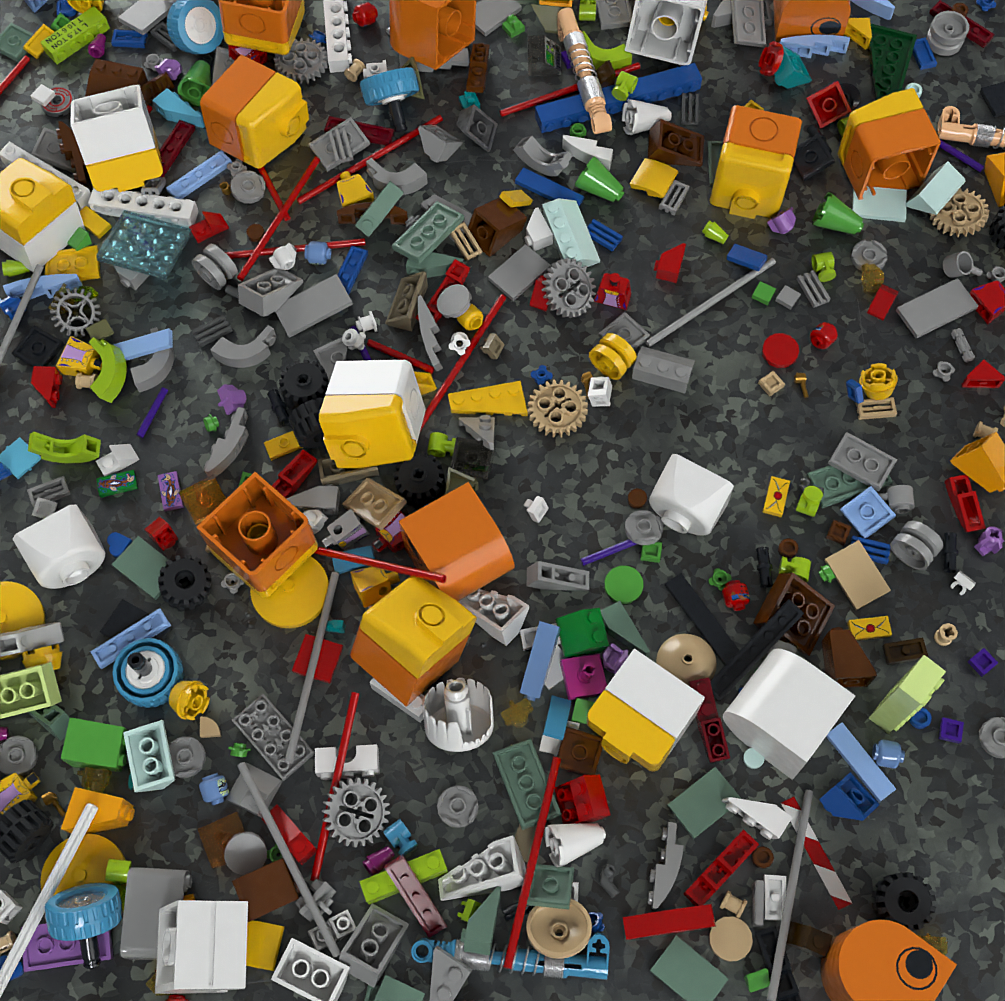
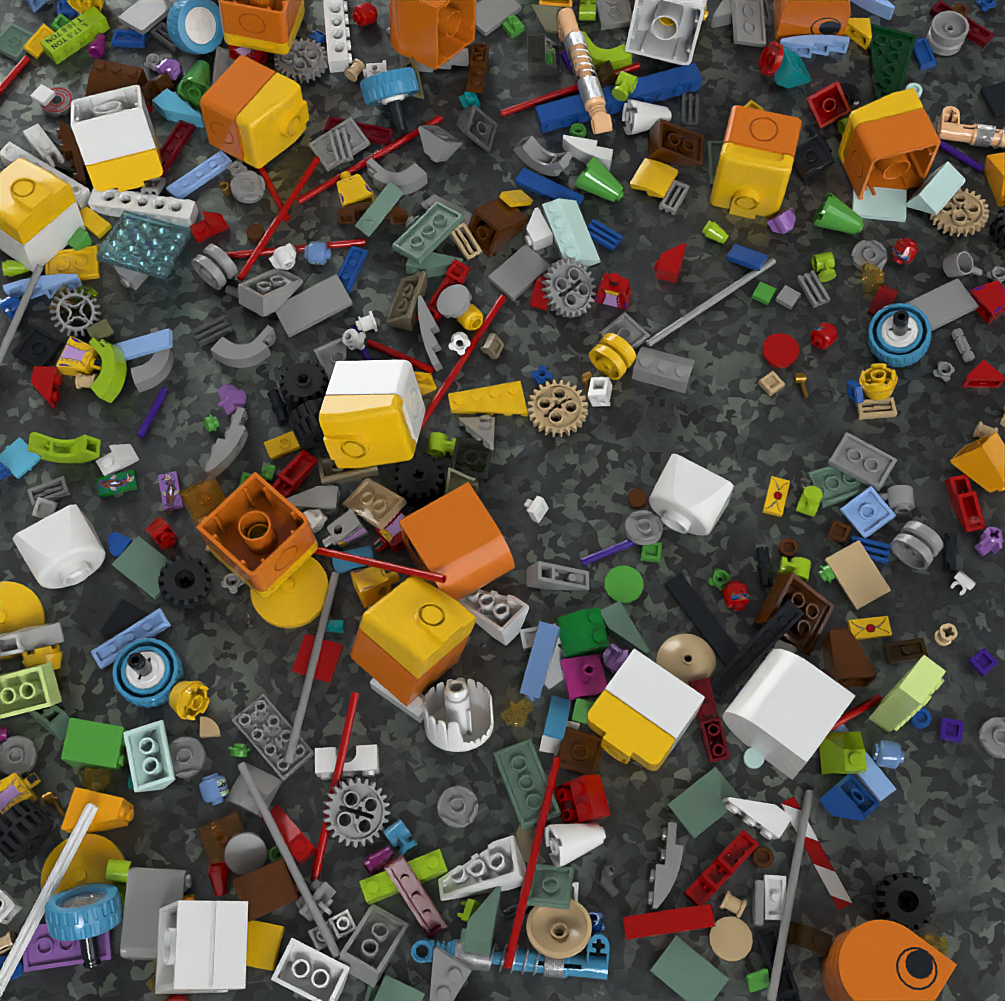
(42, 145): none -> white hinge
(219, 877): none -> red cone
(268, 472): none -> bright green plate
(842, 754): none -> lime slope
(857, 710): none -> red bar
(899, 335): none -> dark azure wheel
(904, 250): none -> red head

